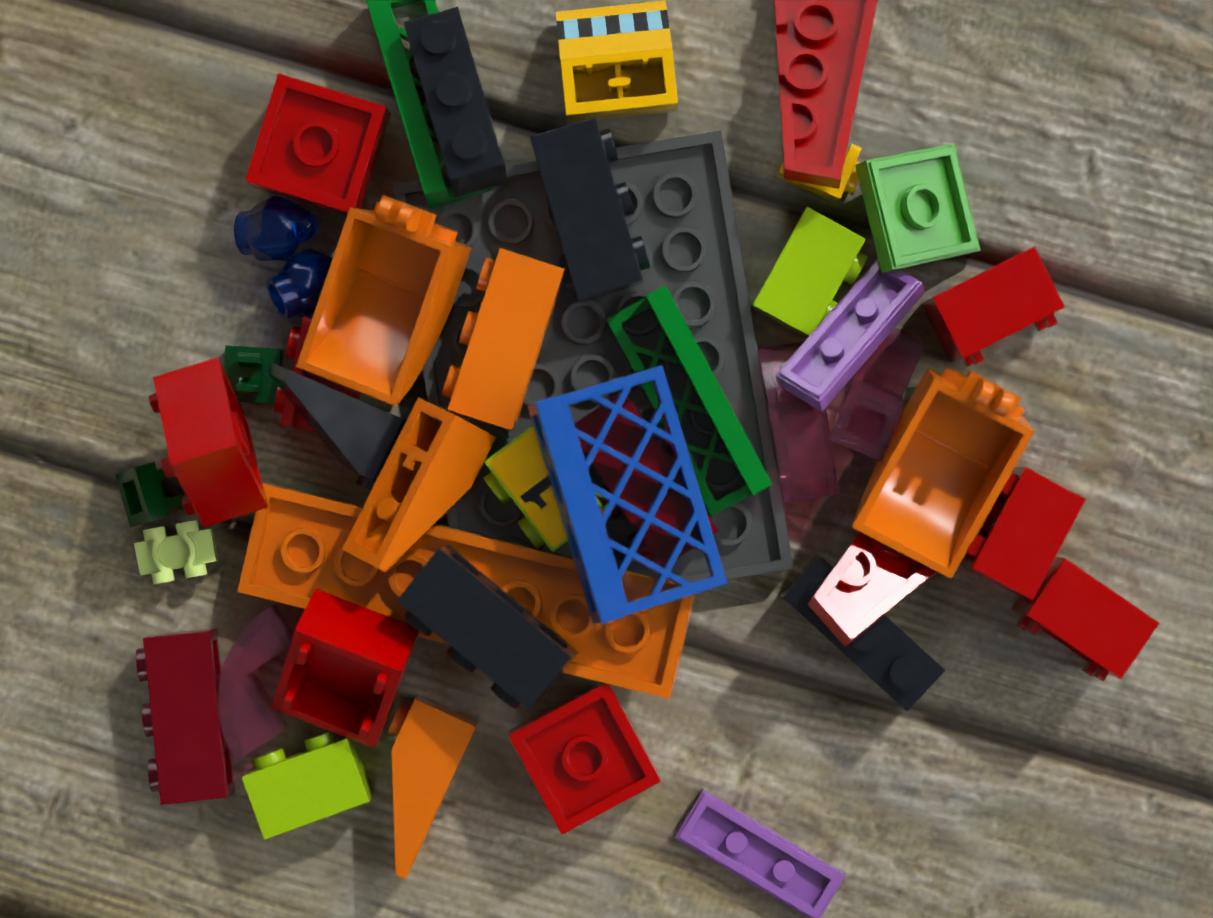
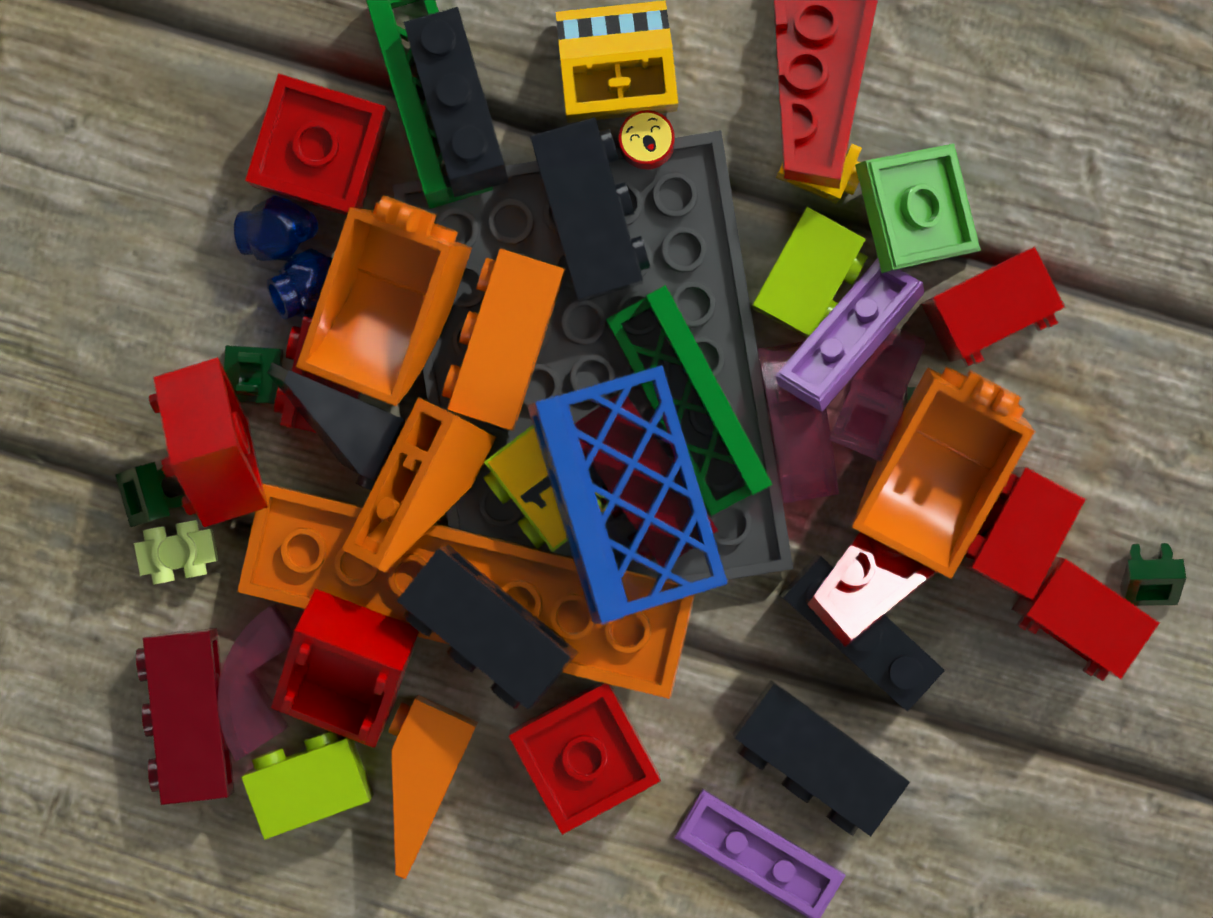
(646, 139): none -> light yellow tile
(819, 760): none -> black brick
(1155, 580): none -> dark green tile

